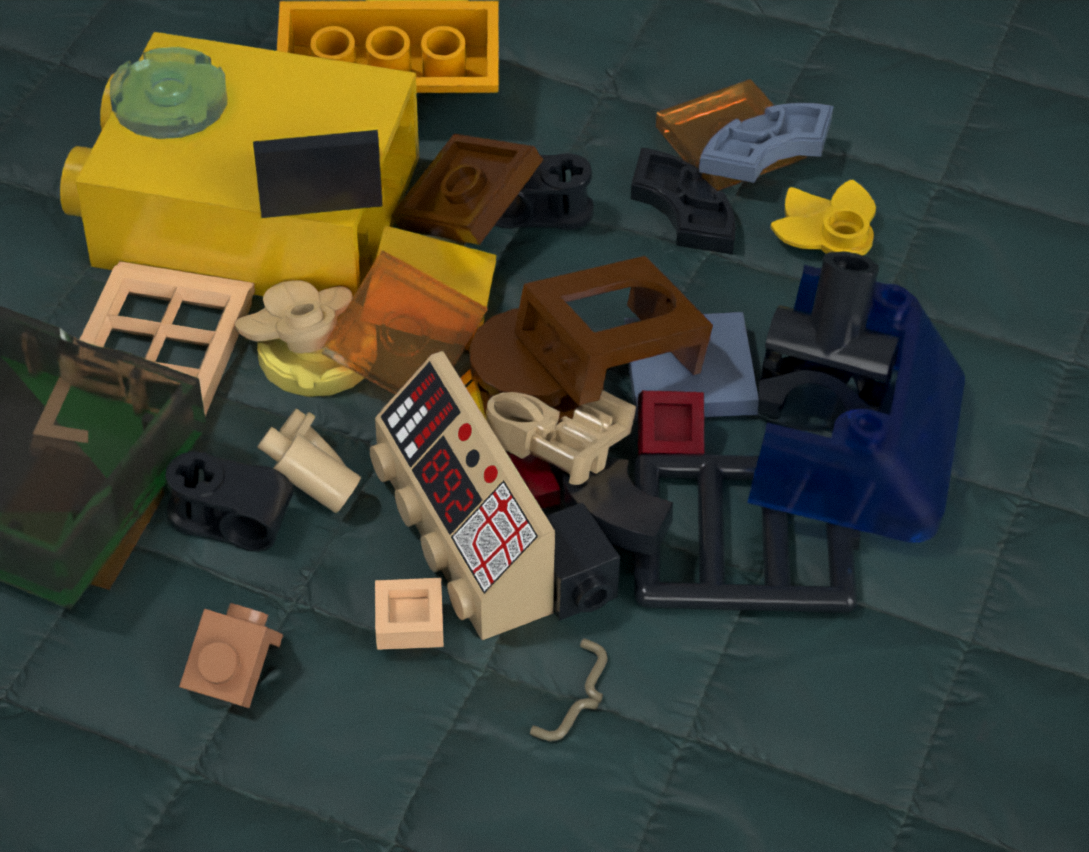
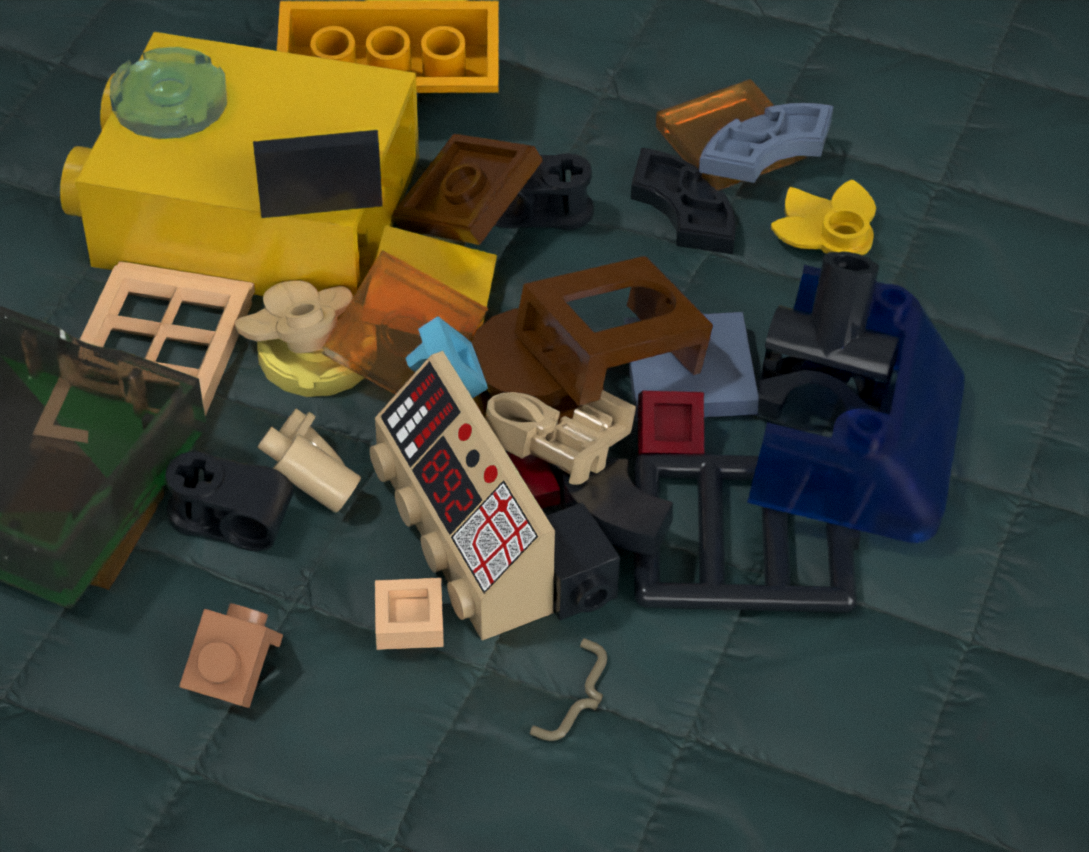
(439, 337): none -> medium azure tile

